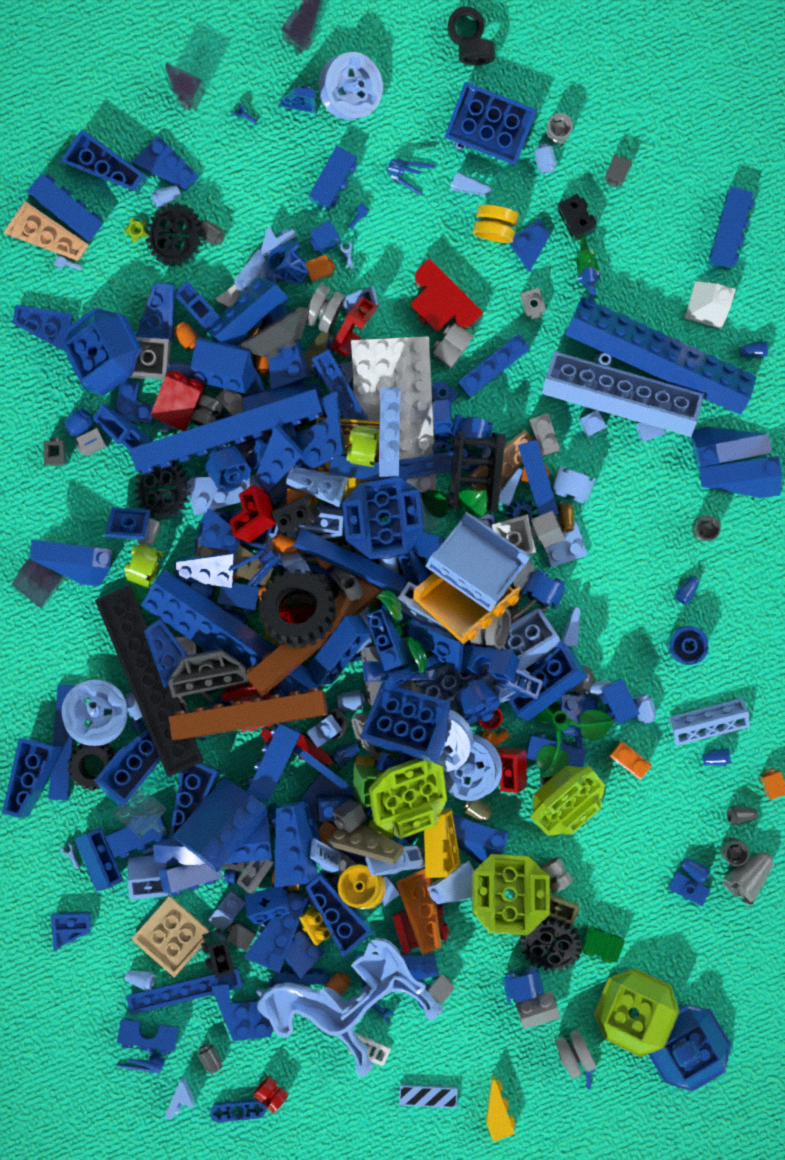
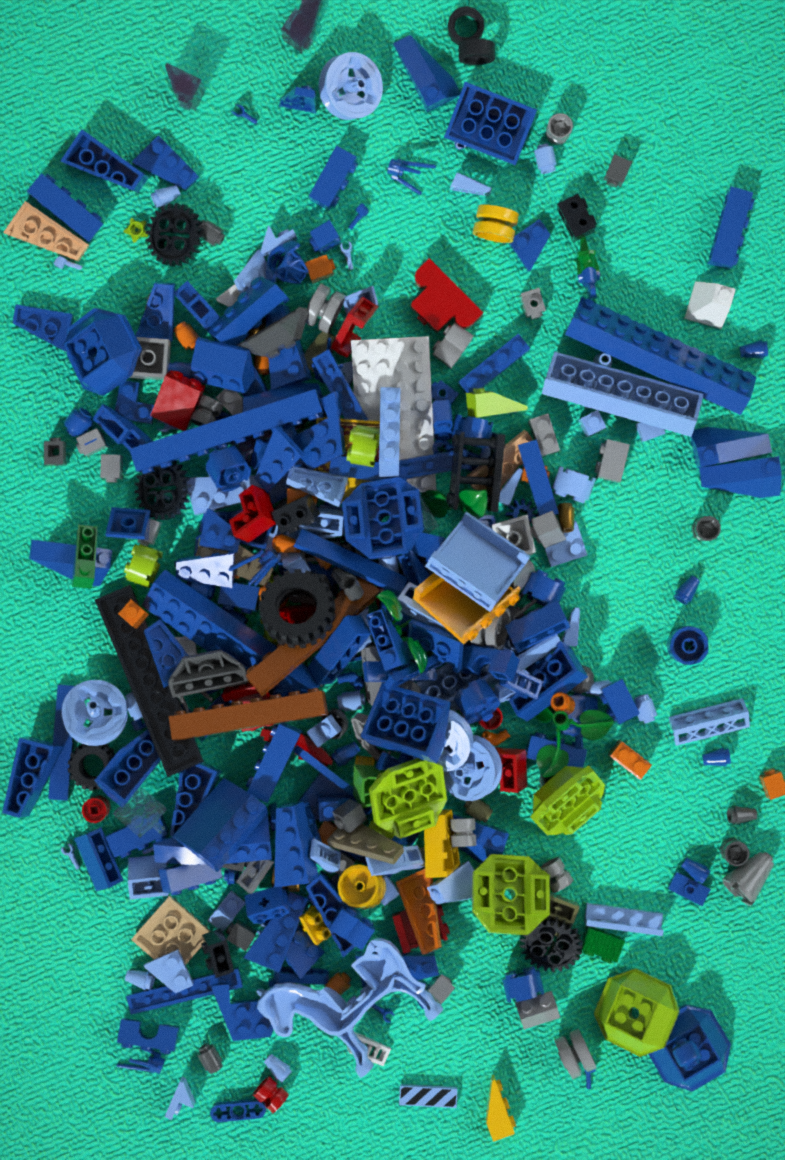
(37, 582): slope -> none
(69, 926): blue wing -> none
(85, 557): none -> green slope
(96, 808): none -> red wheel
(111, 467): none -> light grey brick
(133, 614): none -> orange brick
(171, 971): none -> light blue wing
(278, 1068): none -> light blue cone
(351, 927): none -> blue brick
(353, 678): none -> blue arm
(429, 78): none -> blue wedge
(463, 832): none -> light grey wheel
(487, 403): none -> lime slope
(537, 626): none -> blue brick
(563, 702): none -> orange brick
(612, 460): none -> light grey brick
(623, 919): none -> light blue fence

